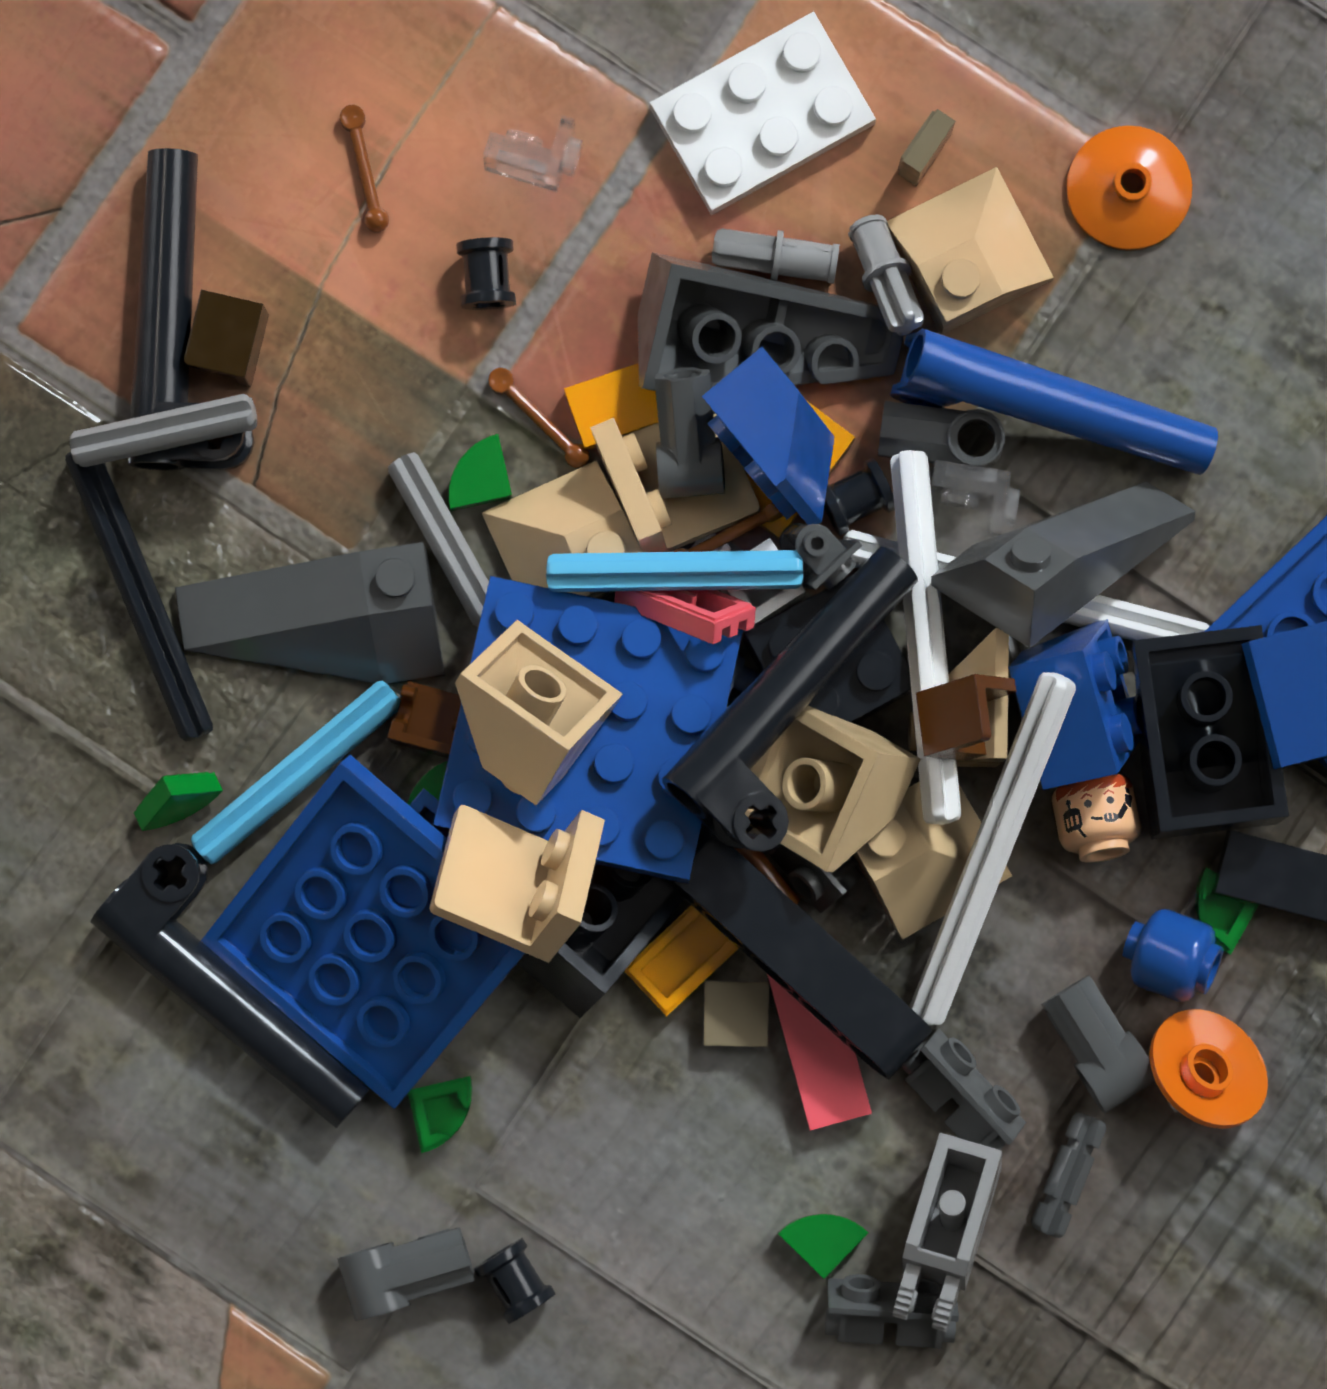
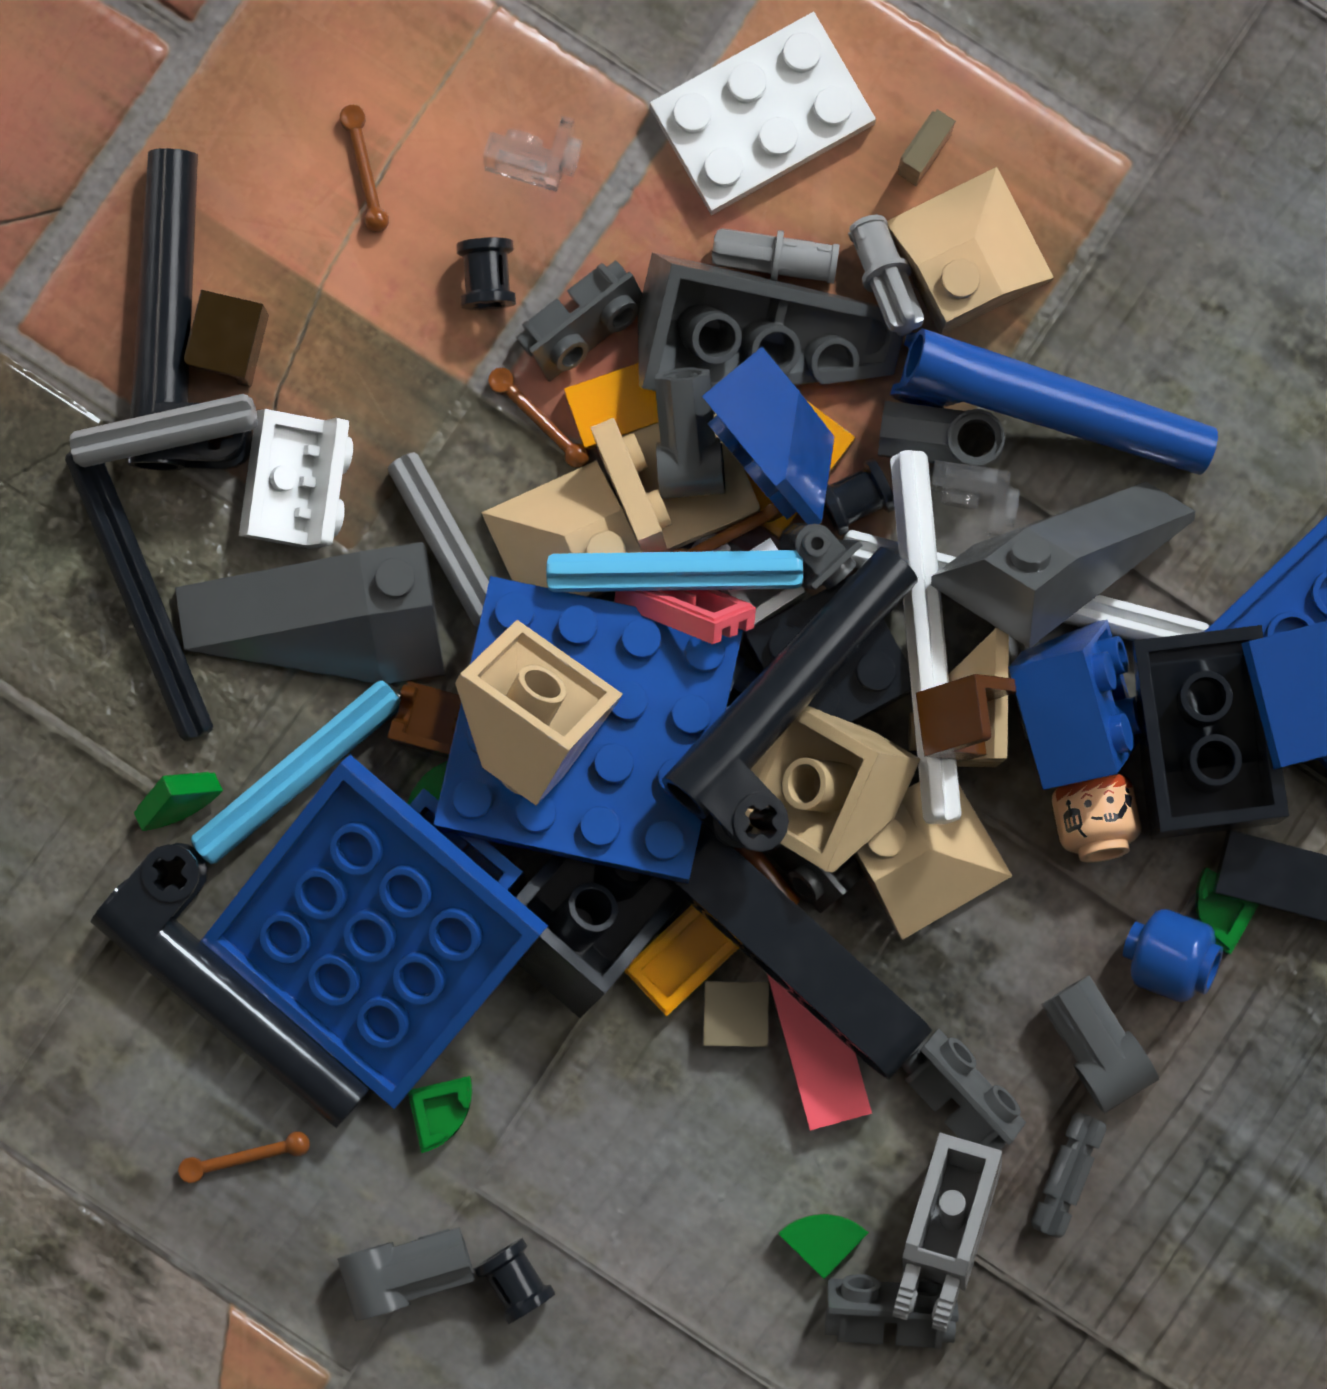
(194, 1169): none -> dark orange hinge
(295, 479): none -> white bracket
(480, 476): green tile -> none
(516, 883): tan bracket -> none
(561, 339): none -> dark grey hinge
(992, 846): white axle -> none
(1121, 217): orange dish -> none
(1208, 1068): orange dish -> none

